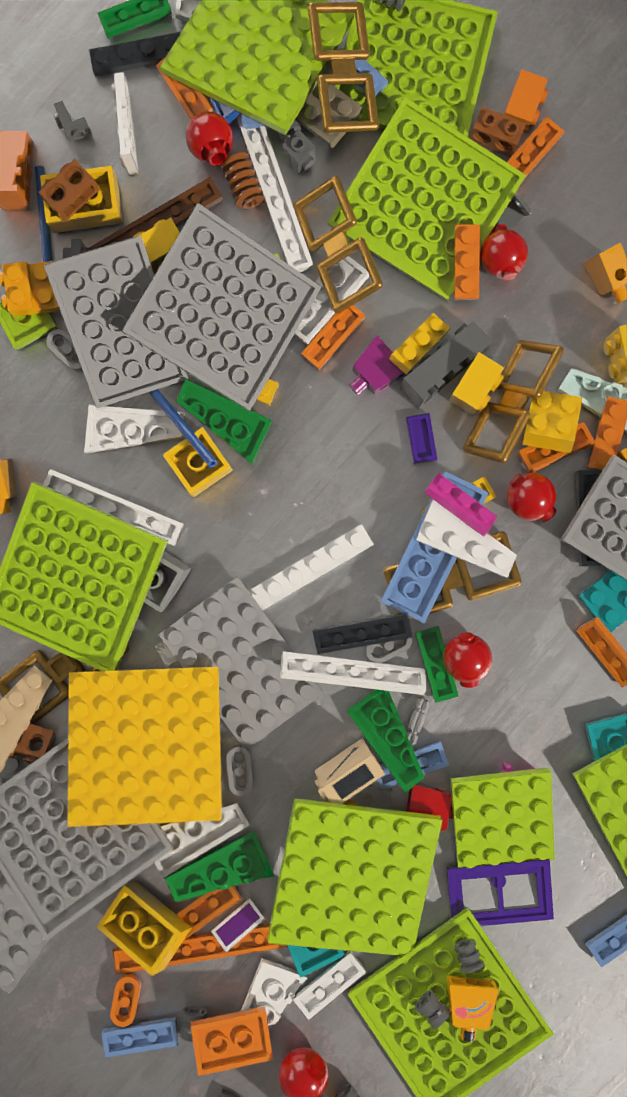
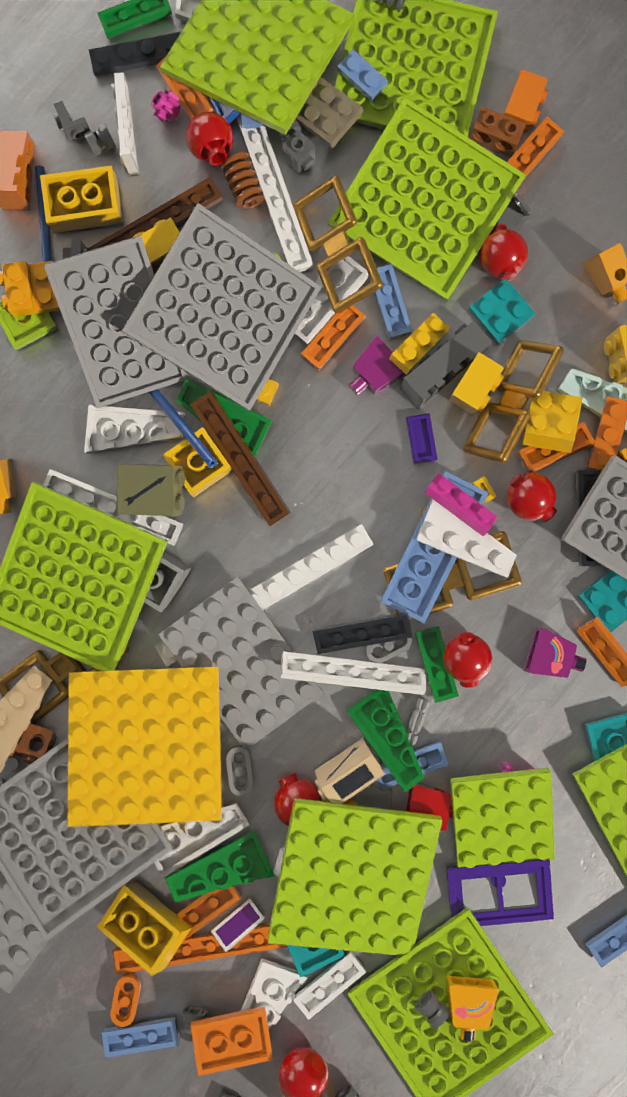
(66, 352): light grey plate -> none
(74, 194): dark orange brick -> none
(99, 140): none -> dark grey wheel
(150, 489): none -> olive brick
(166, 105): none -> dark pink gear
(240, 458): none -> reddish brown plate
(293, 788): none -> red brick
(343, 66): pearl gold bar -> none
(392, 304): none -> medium blue plate
(466, 262): orange plate -> none
(468, 956): dark grey bush -> none
(501, 311): none -> teal plate
(553, 655): none -> magenta torso

